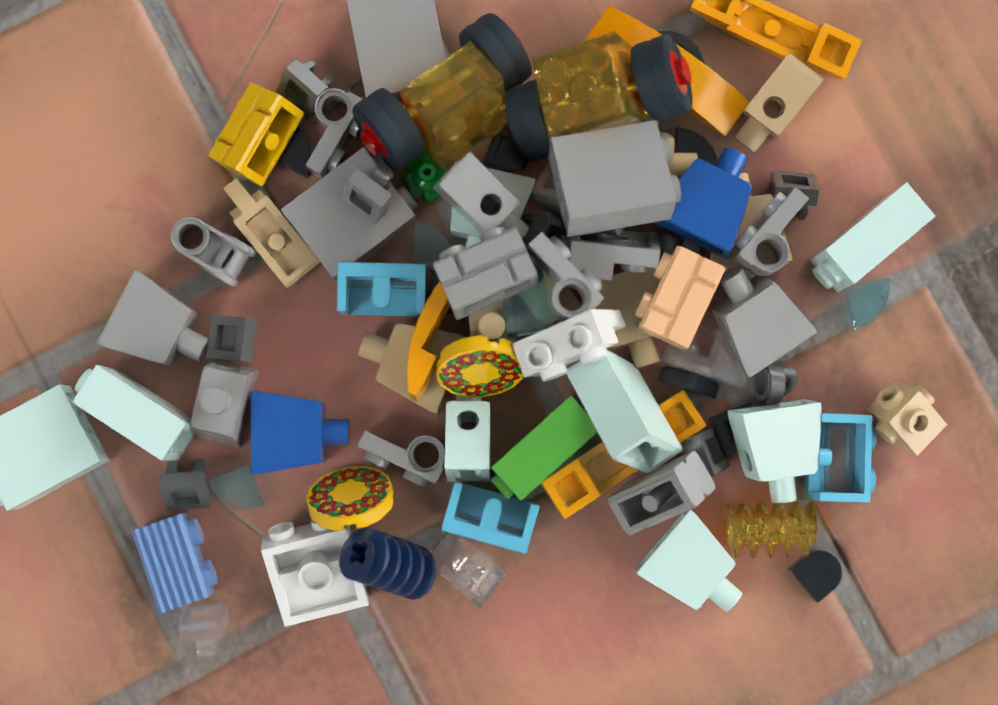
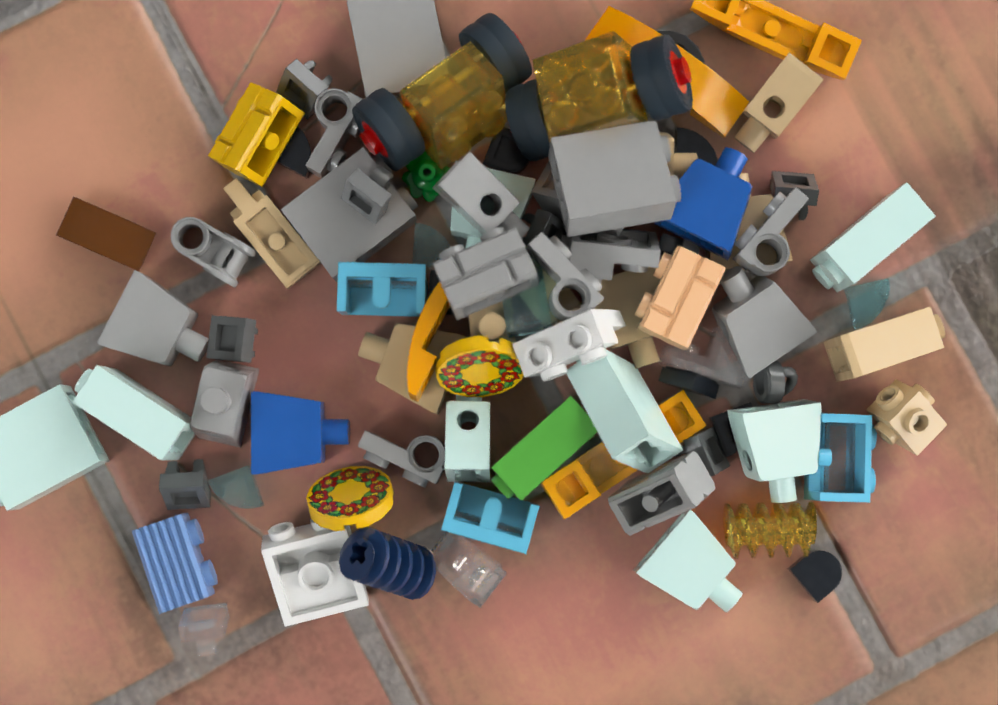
(106, 233): none -> reddish brown slope
(885, 344): none -> tan slope

